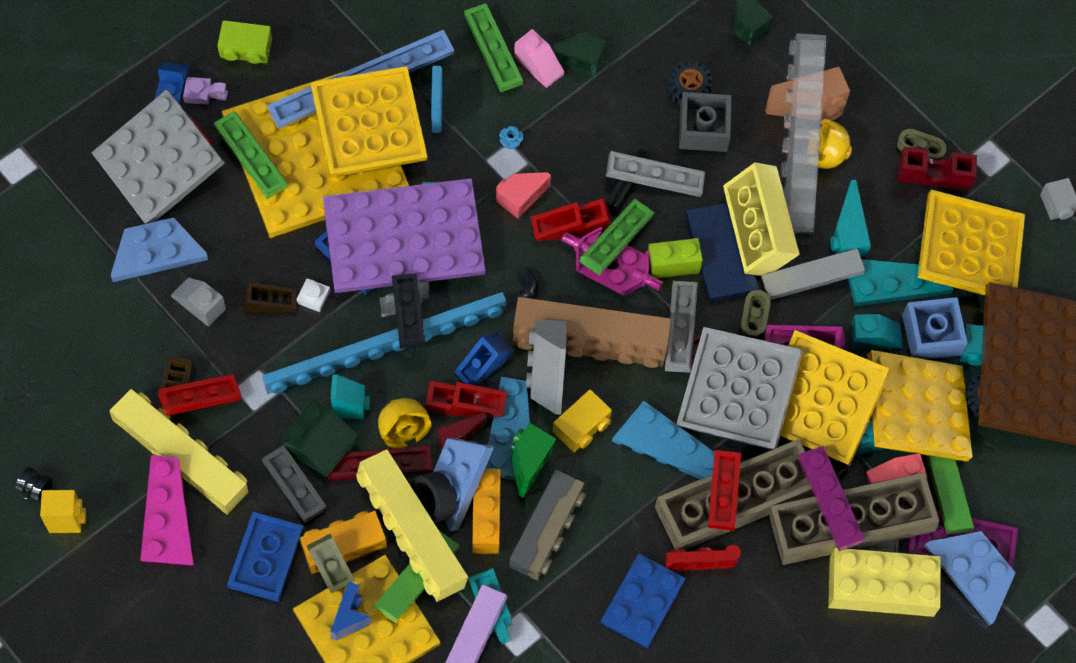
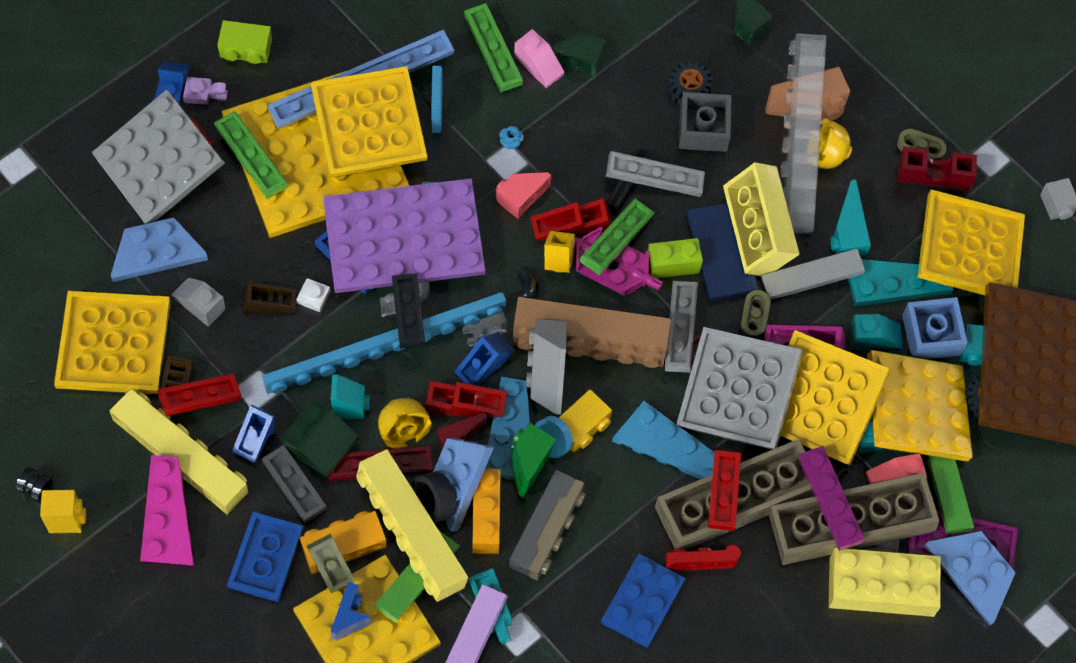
(112, 342): none -> yellow plate
(254, 433): none -> slope
(485, 327): none -> clear plate
(558, 429): none -> dark azure piece
(559, 251): none -> yellow brick

